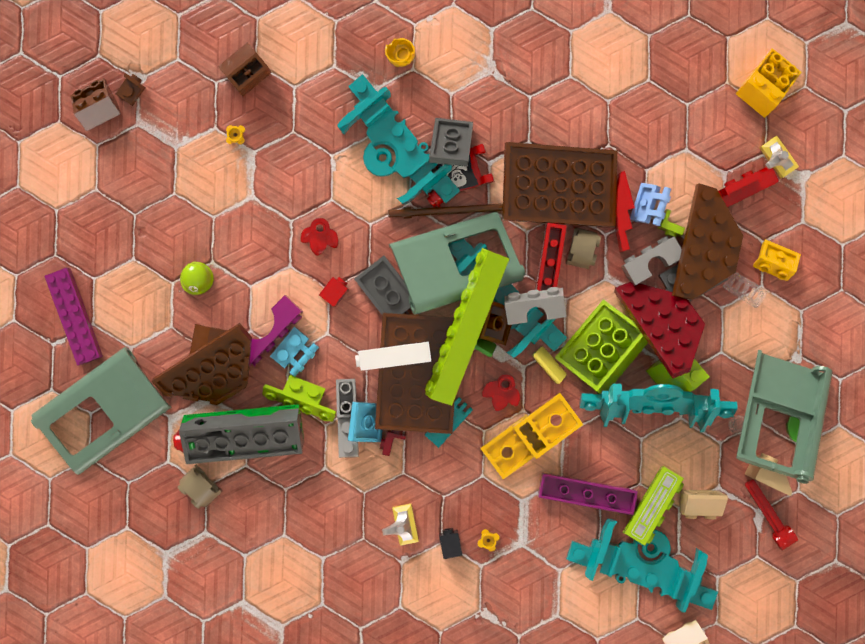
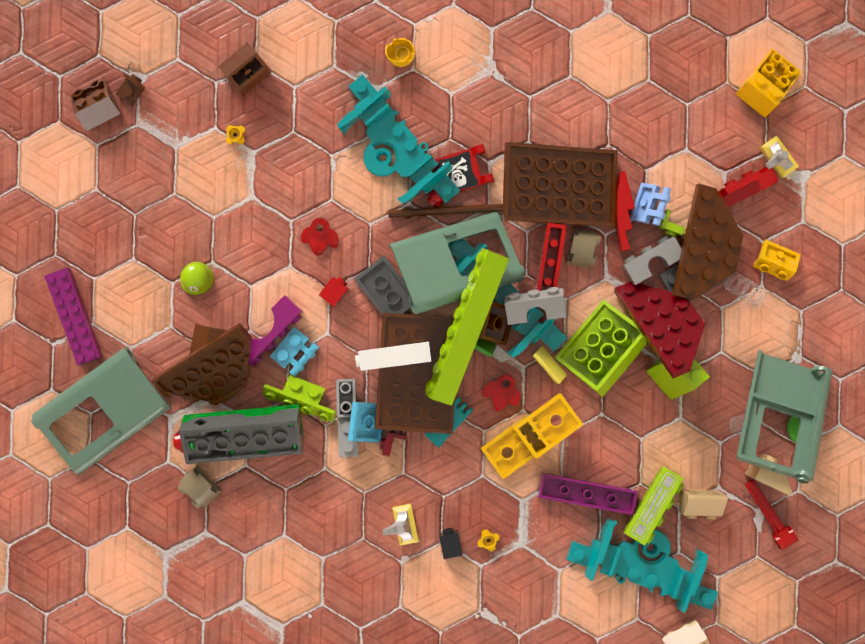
(451, 142): dark grey plate -> none
(658, 399): teal piece -> none

